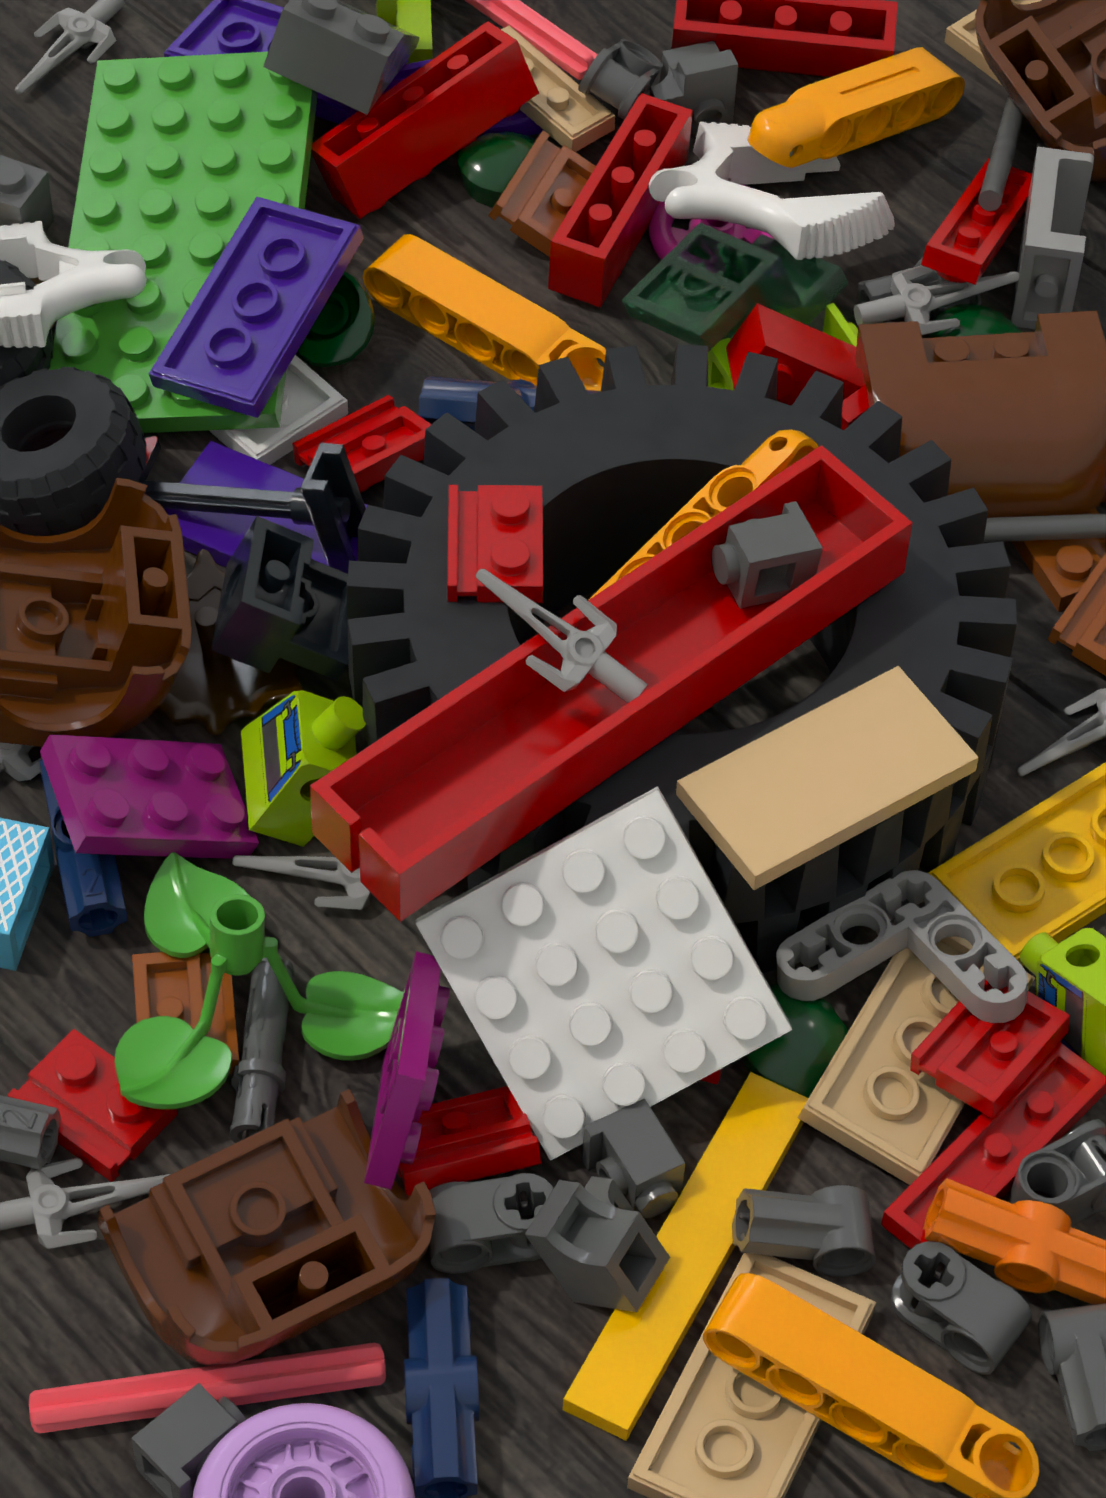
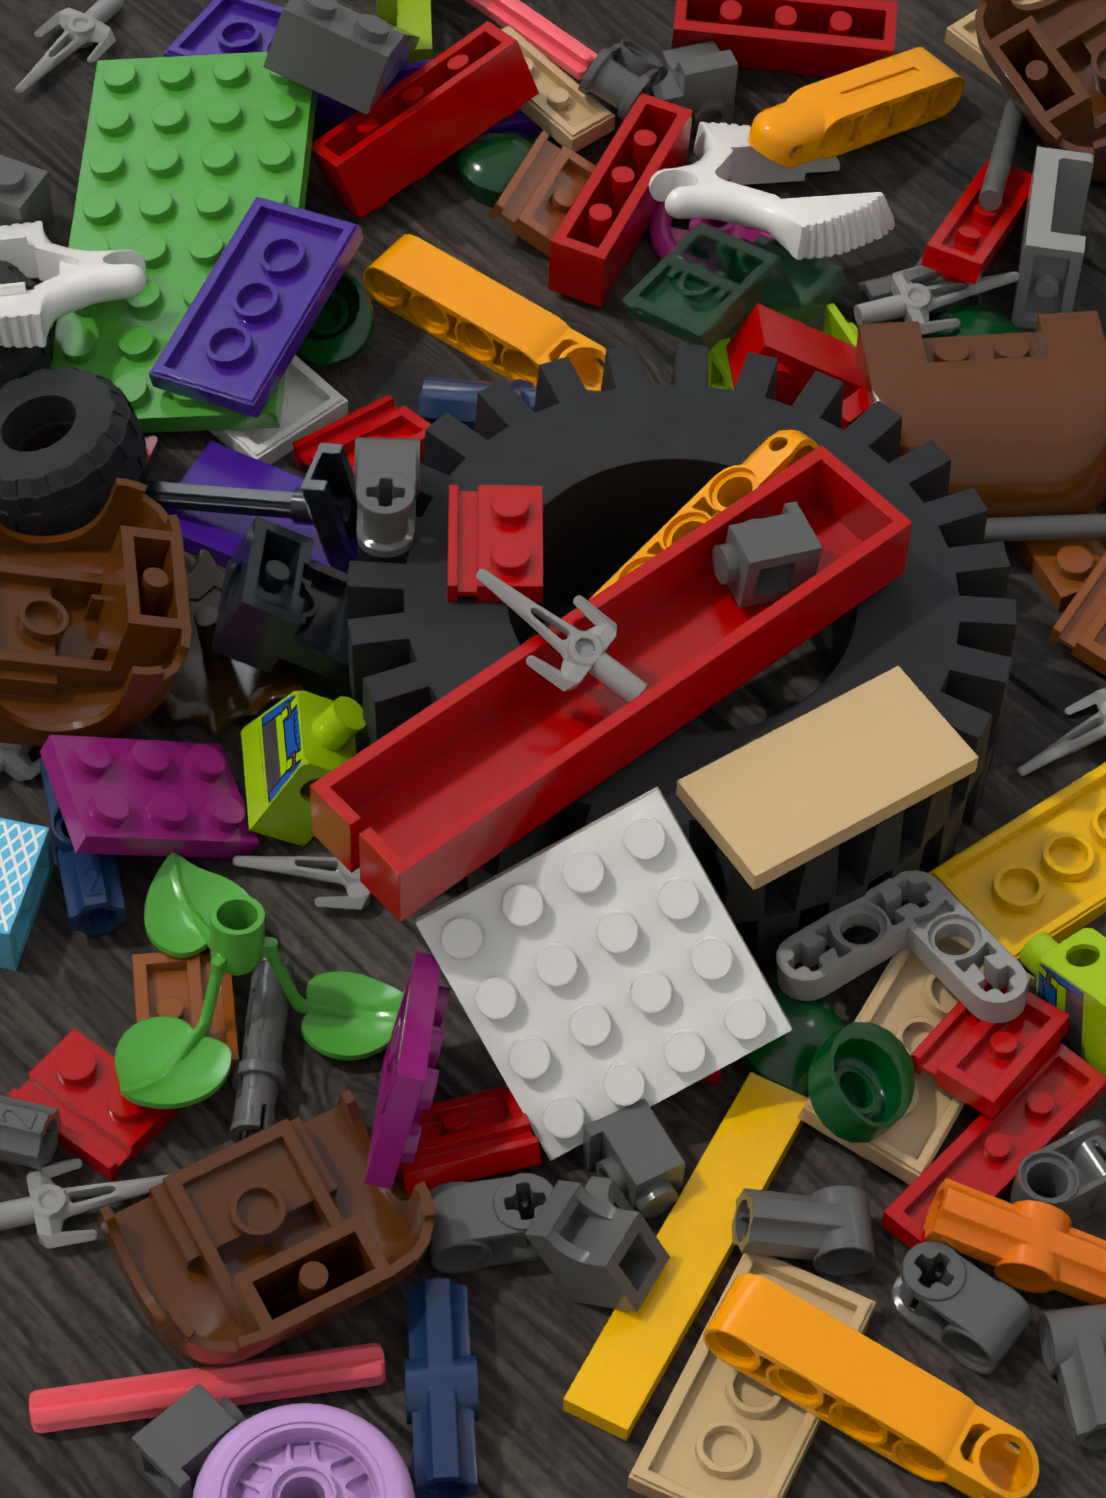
(386, 494): none -> dark grey piece
(861, 1082): none -> dark green hat

